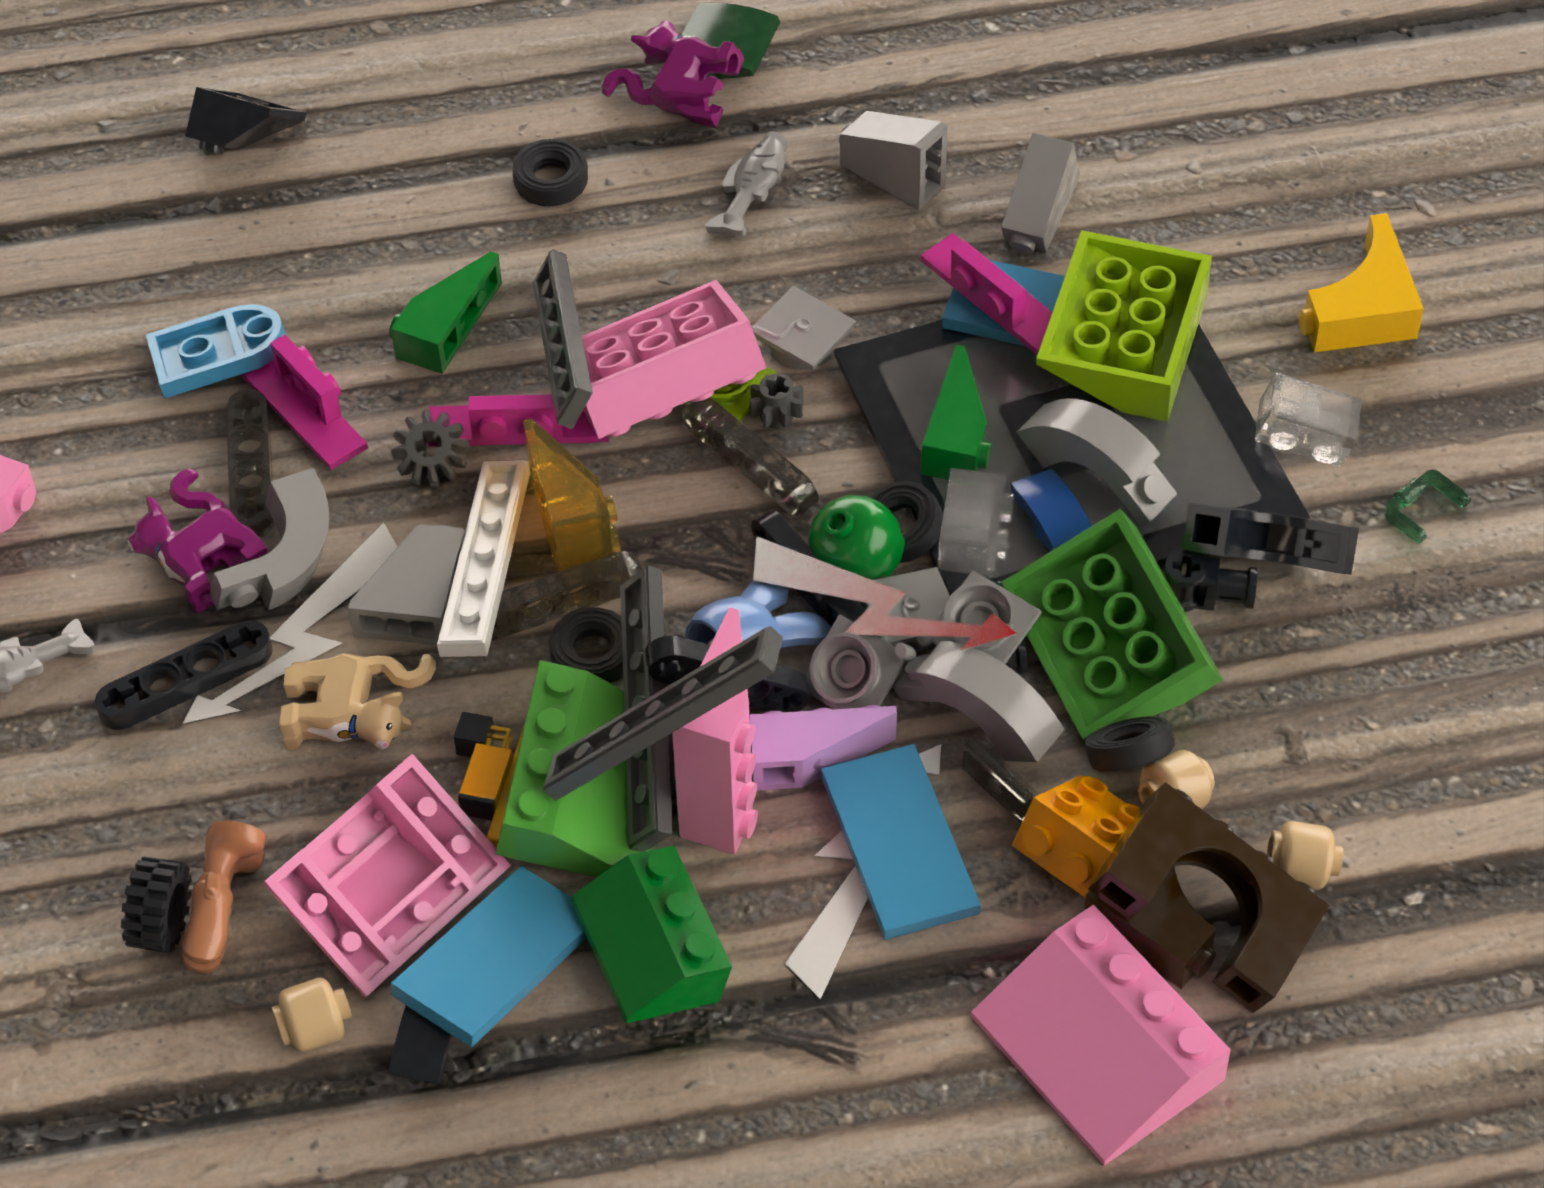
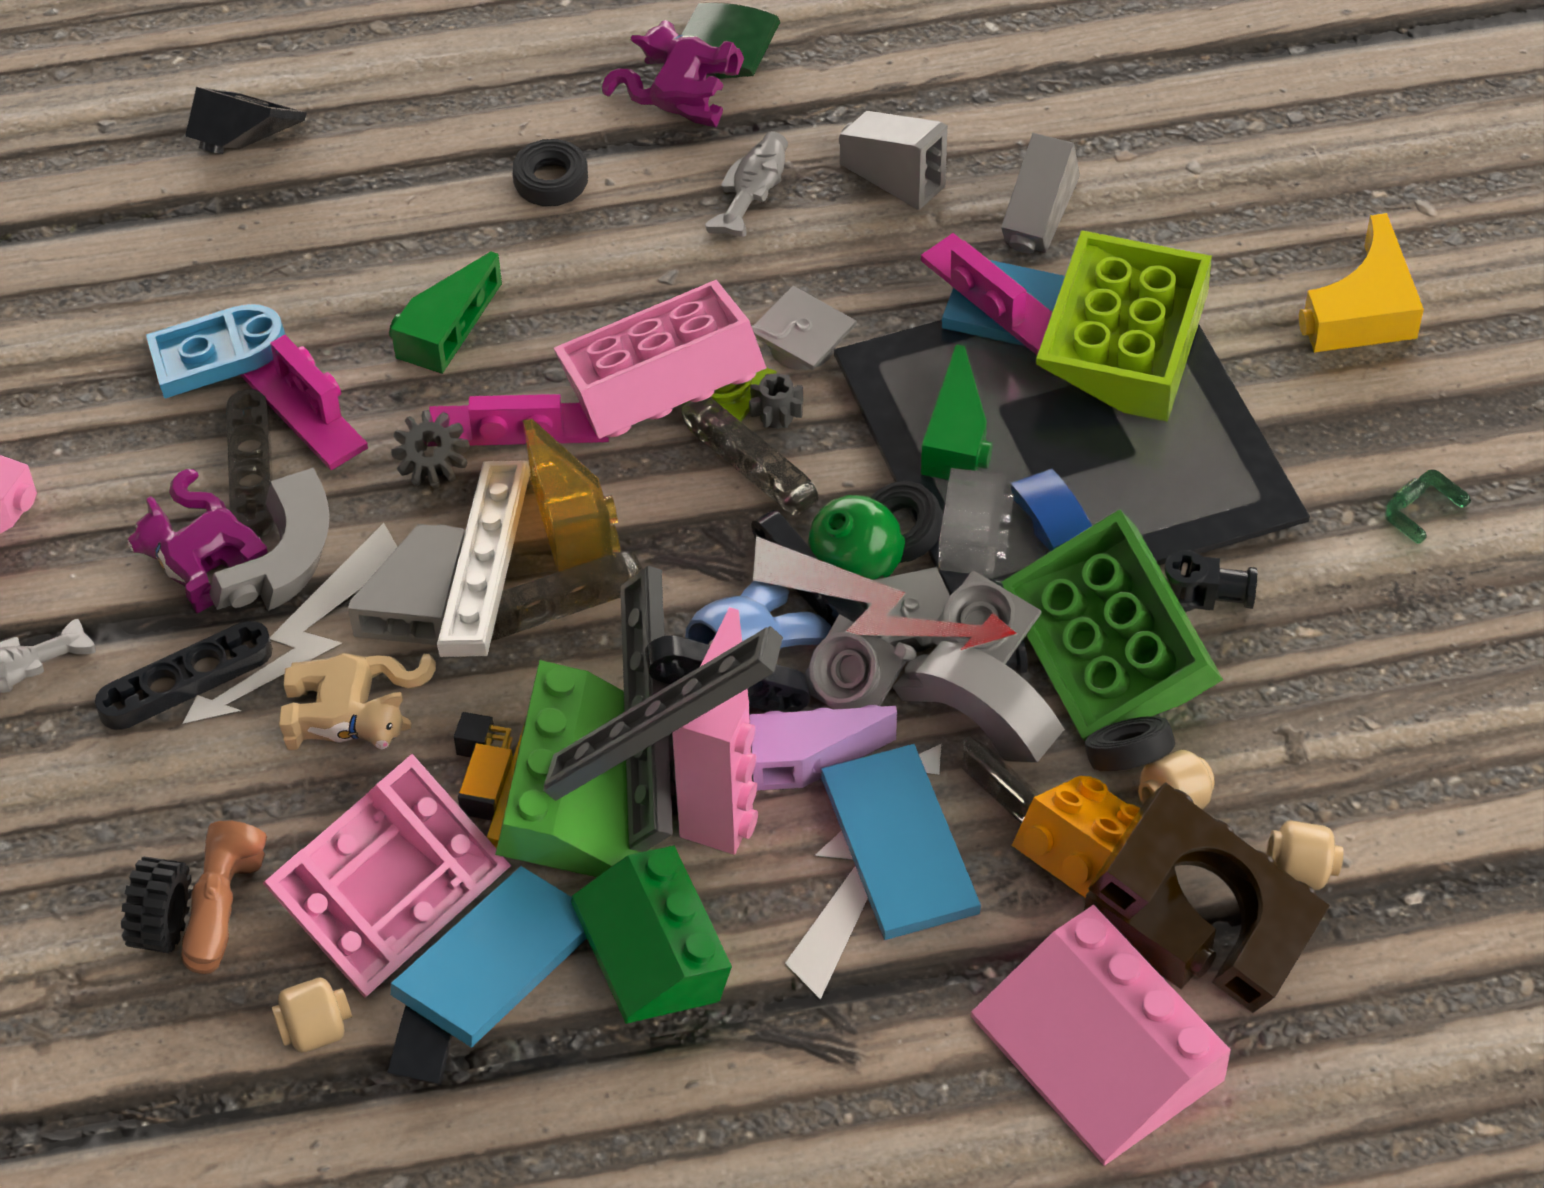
(562, 339): dark grey tile -> none
(587, 623): black tyre -> none
(1106, 445): light grey arch -> none
(1270, 537): black arch -> none
(1308, 419): clear brick -> none

